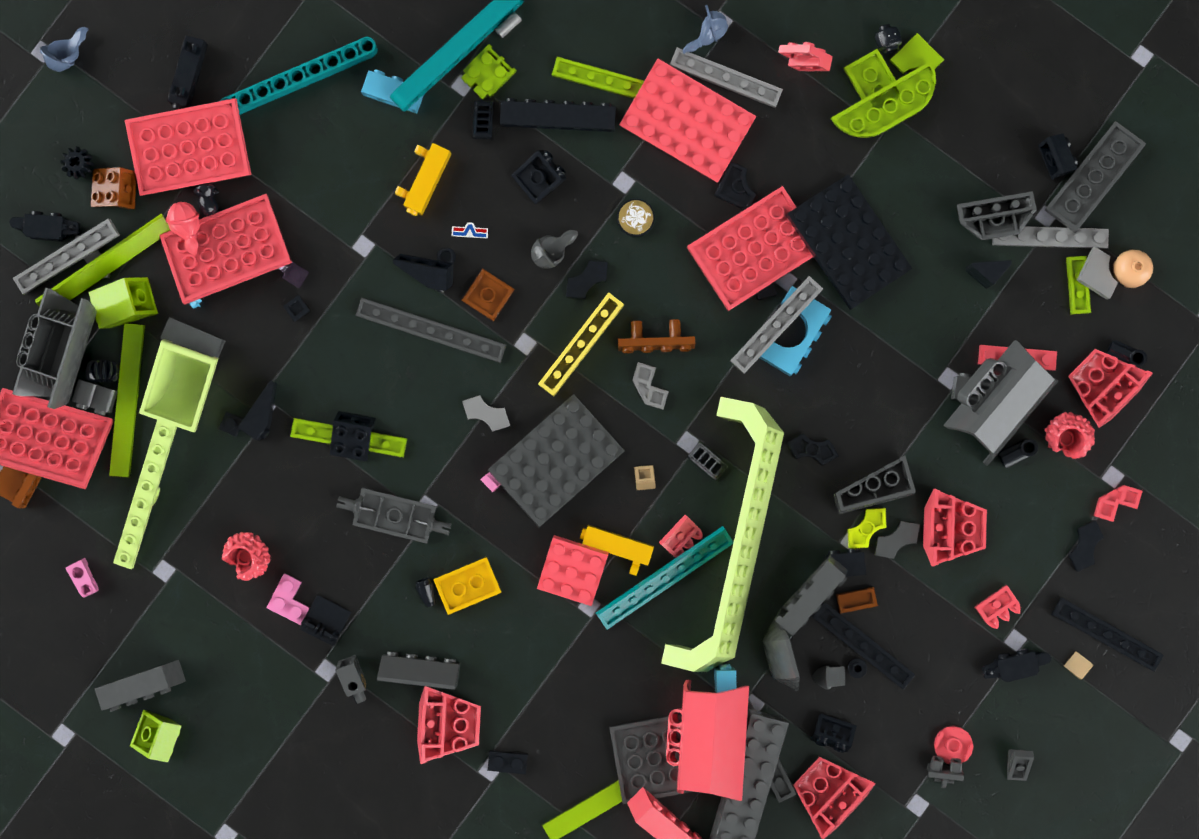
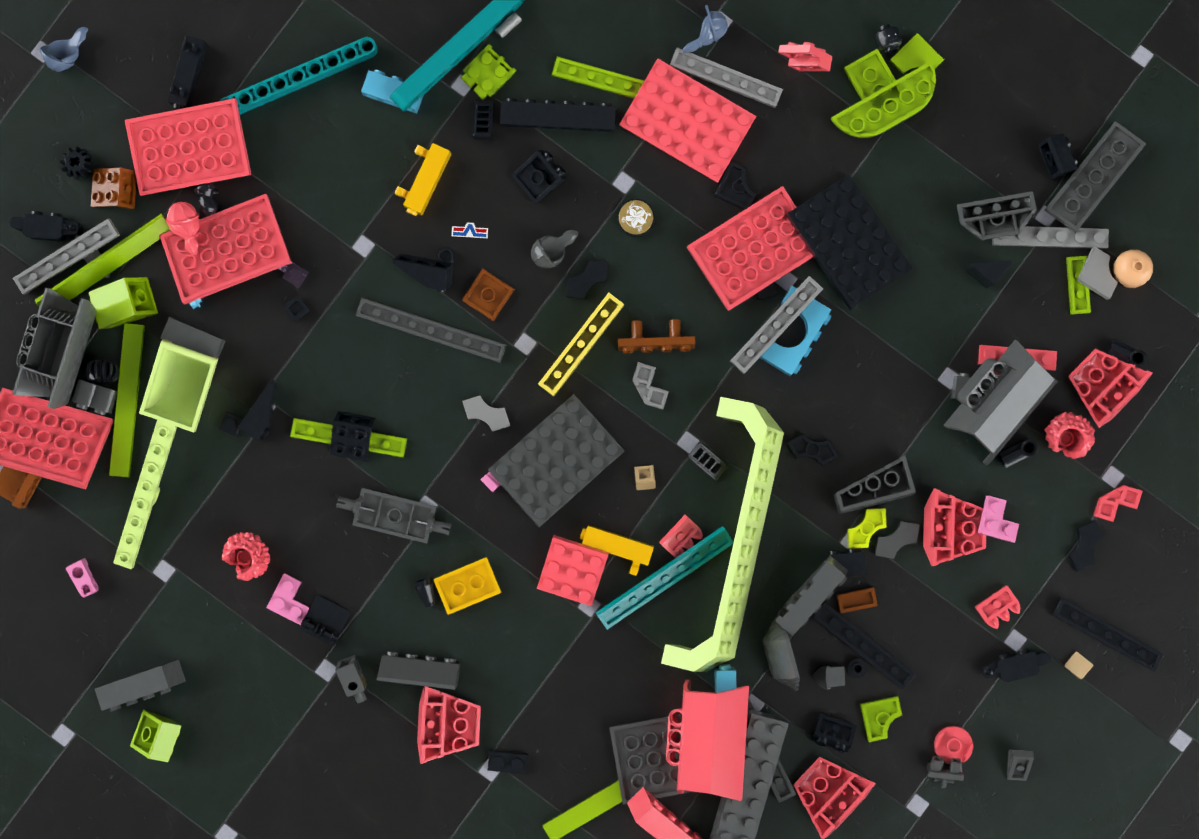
(878, 717): none -> lime tile
(993, 523): none -> bright pink plate

